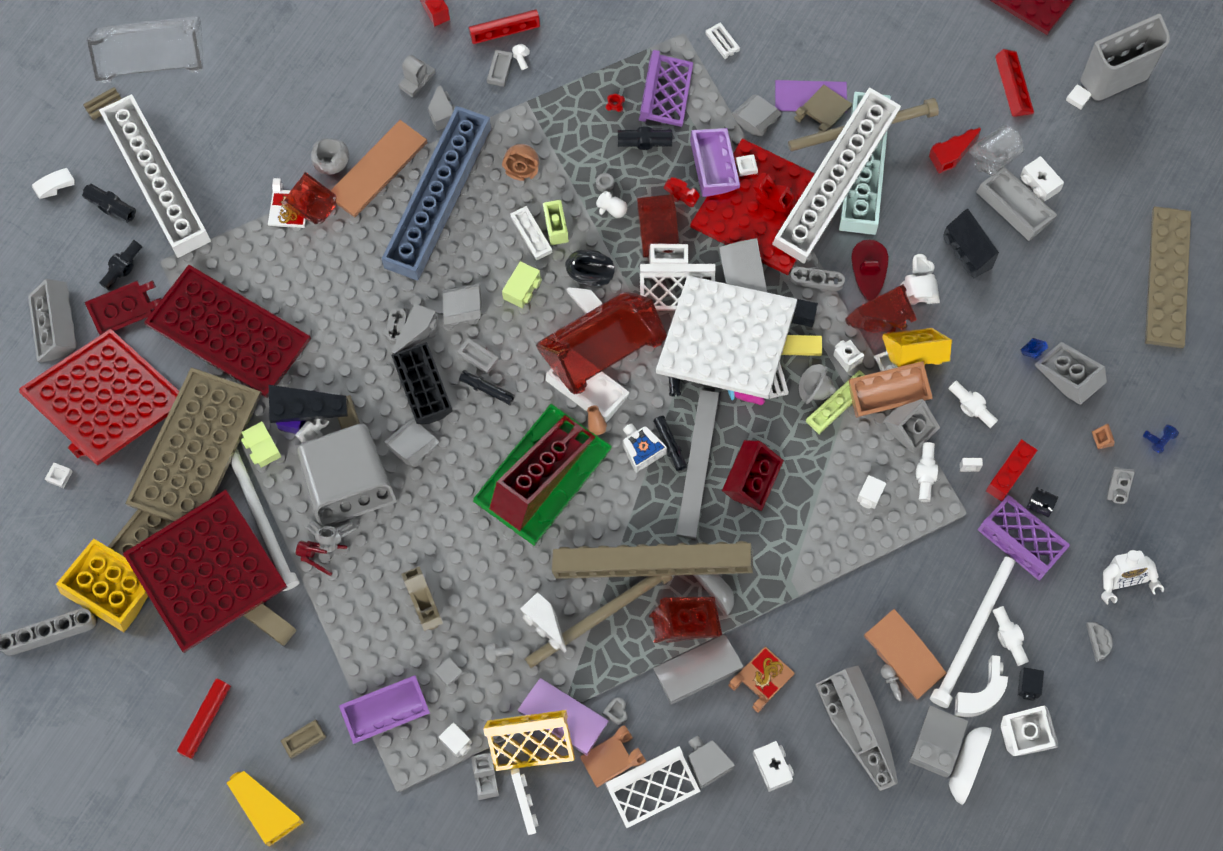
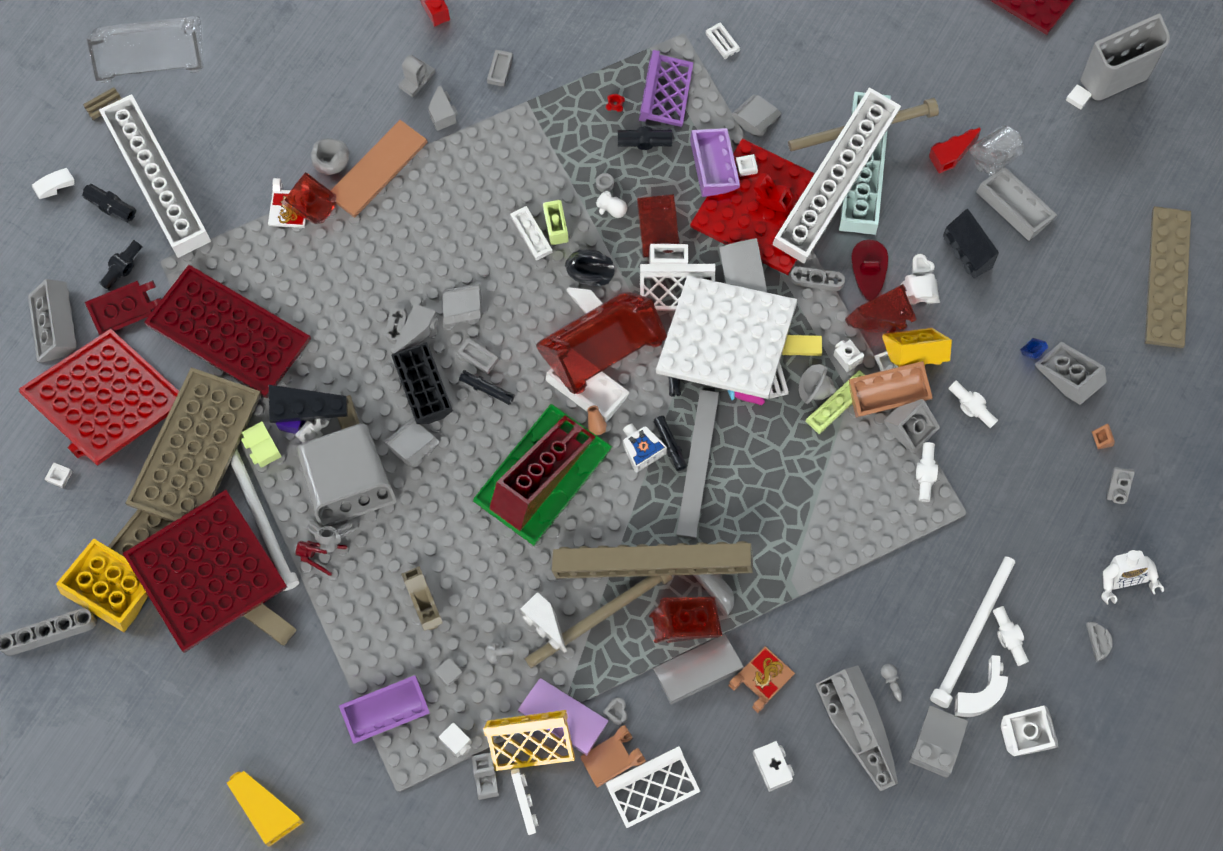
(203, 718): red brick -> none
(303, 739): dark tan tile -> none
(436, 193): sand blue brick -> none
(504, 26): red brick -> none
(519, 52): white plate -> none
(521, 162): nougat cylinder -> none
(521, 285): yellowish green brick -> none
(681, 192): red plate -> none
(708, 761): light grey torso -> none
(753, 474): dark red slope -> none
(794, 94): medium lavender piece -> none
(805, 313): black brick -> none
(824, 107): dark tan flag -> none
(871, 492): white brick -> none
(905, 653): nougat slope -> none
(968, 763): white brick -> none
(971, 464): white tile -> none
(1011, 470): red arch -> none
(1014, 83): red slope -> none
(1027, 559): medium lavender fence -> none
(1030, 683): black brick -> none
(1038, 502): black piece -> none
(1041, 179): white brick -> none
(1158, 444): clear blue piece -> none

